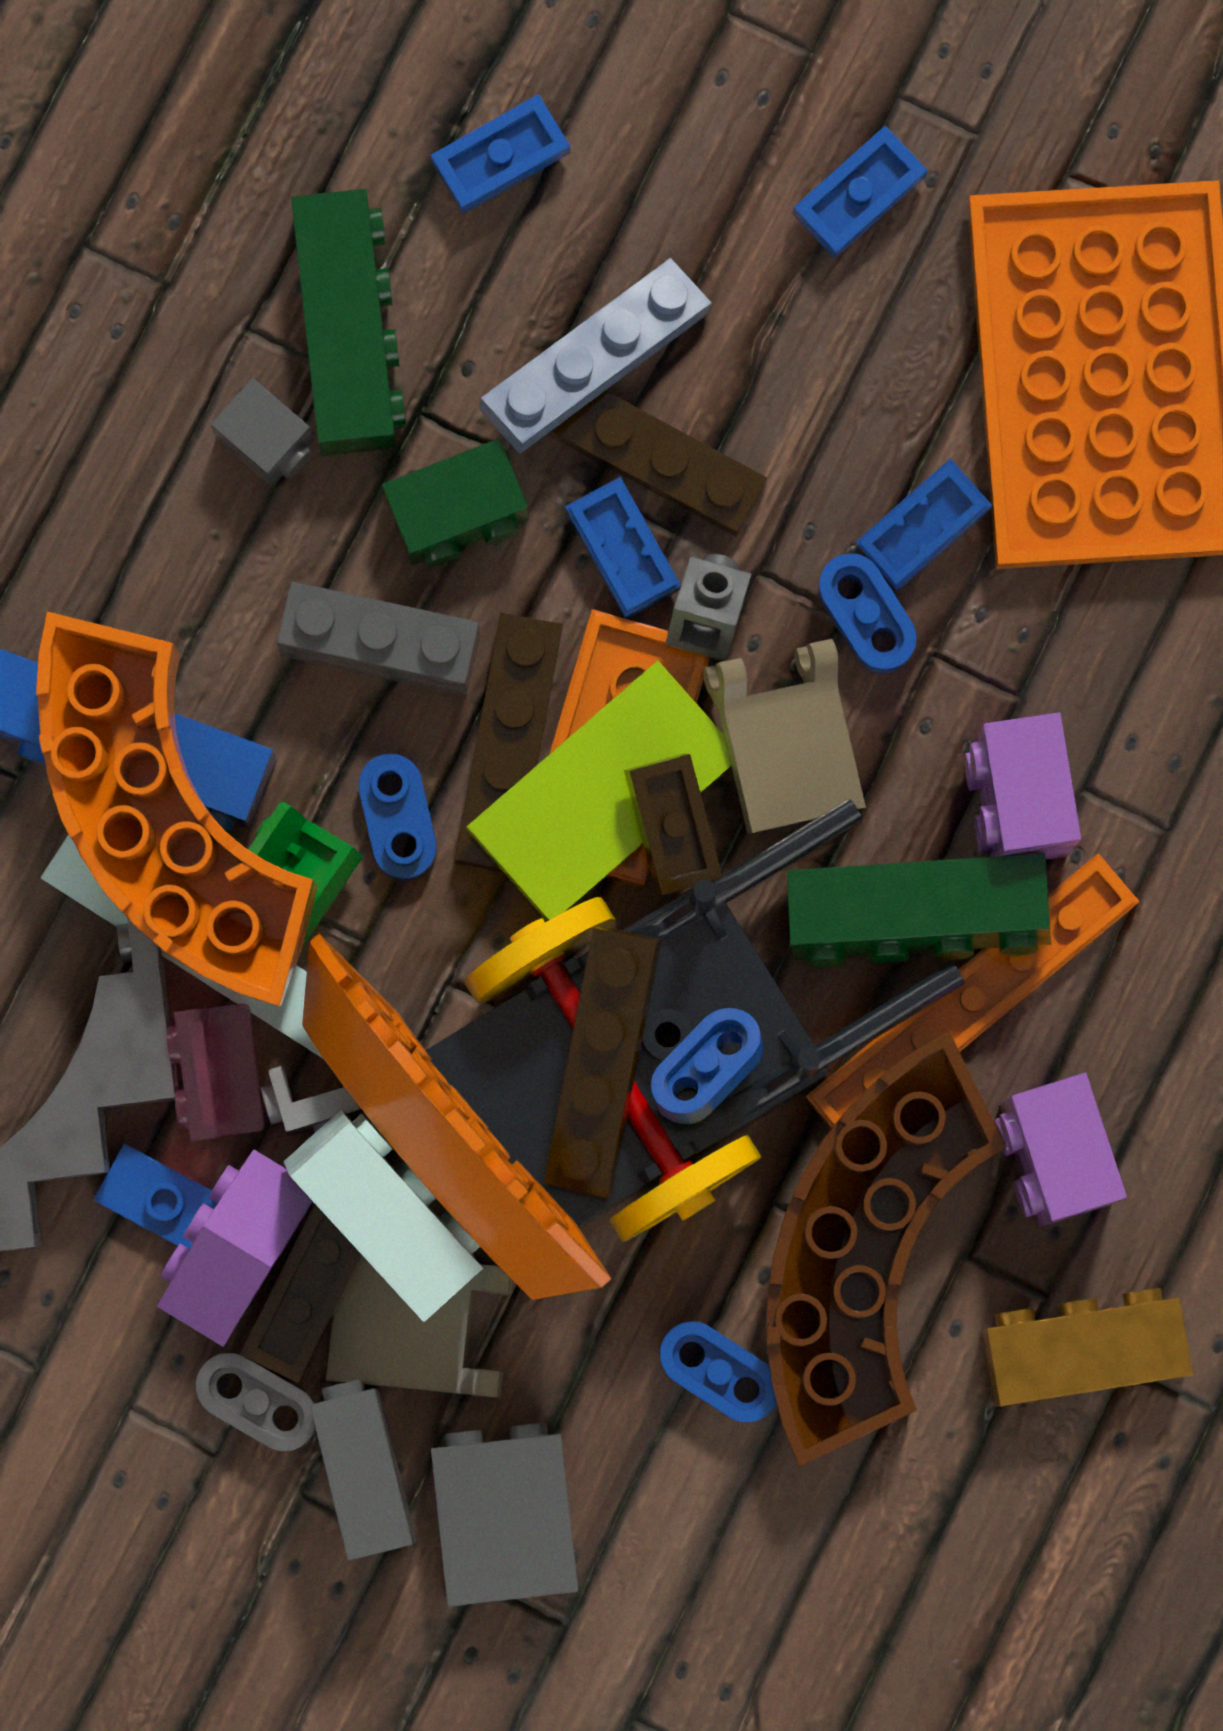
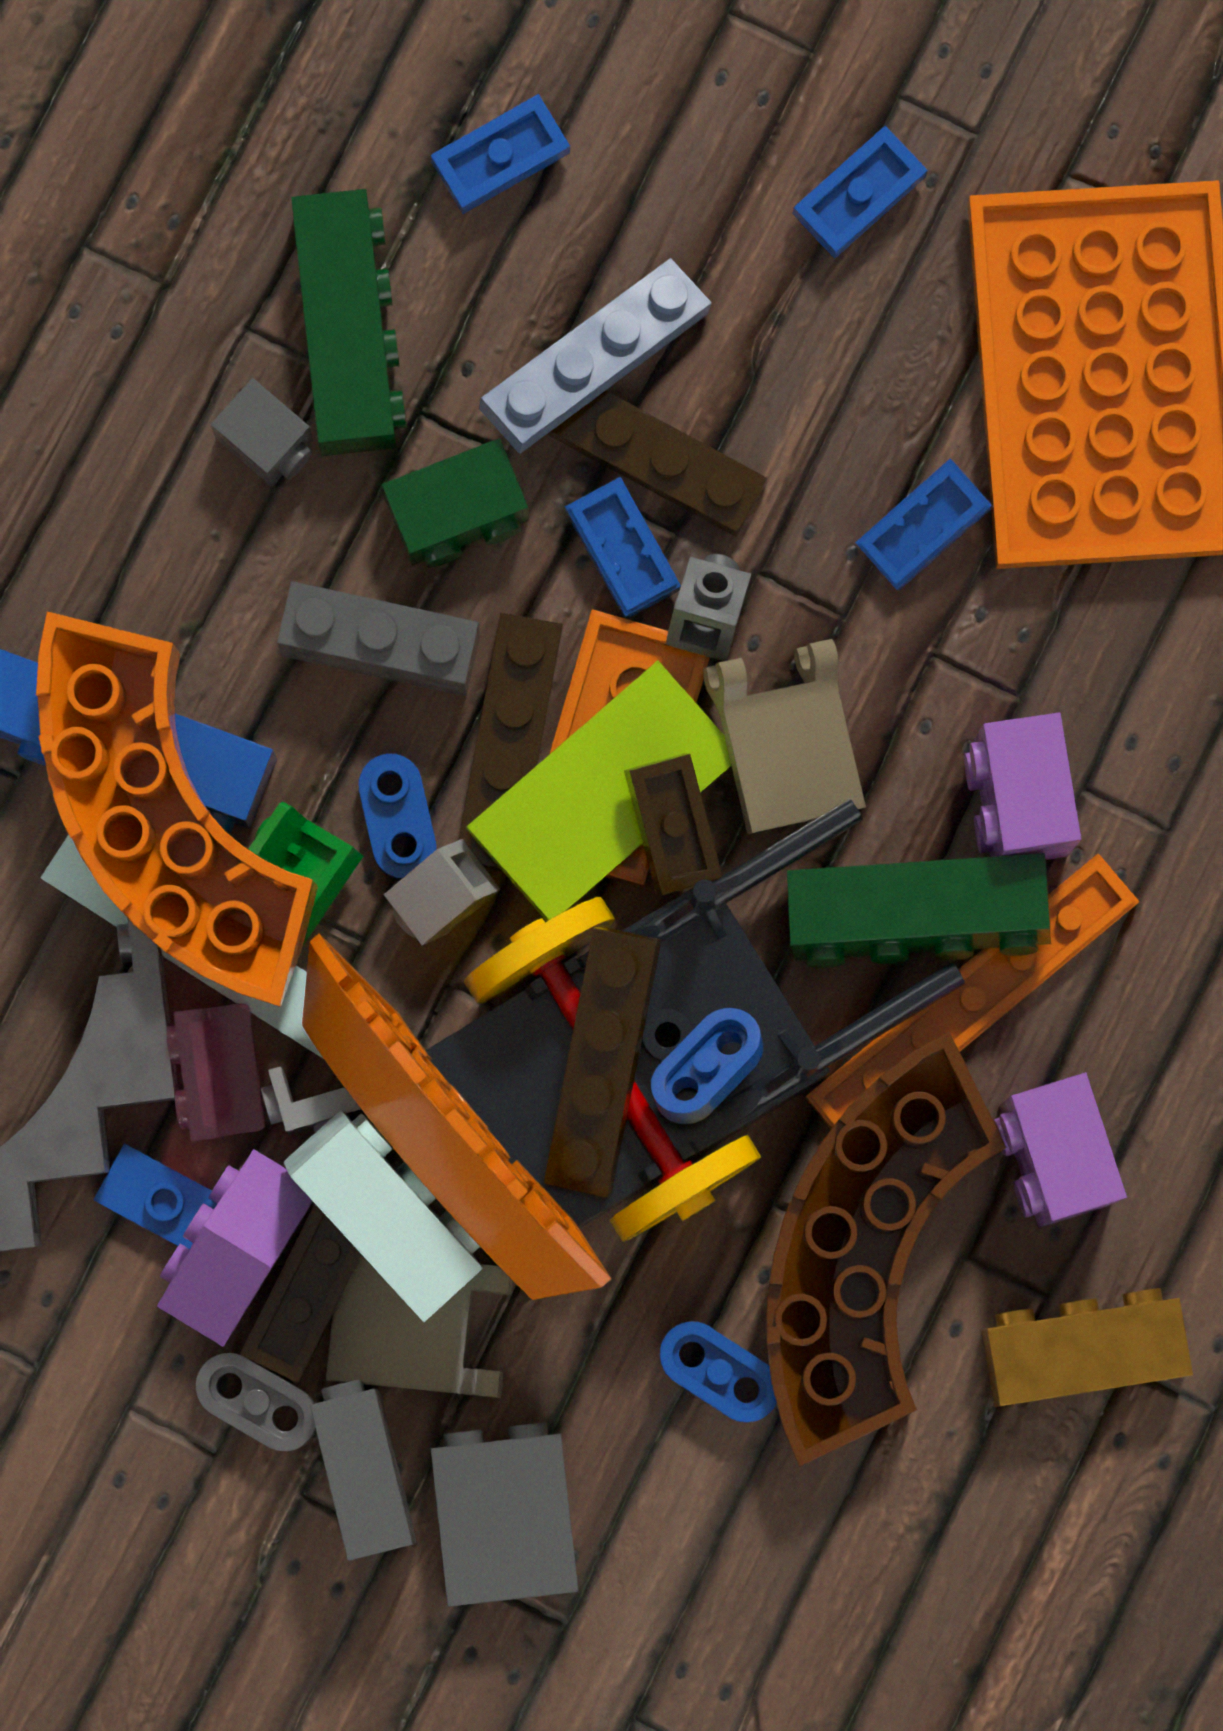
(441, 892): none -> light grey brick
(868, 614): blue plate -> none

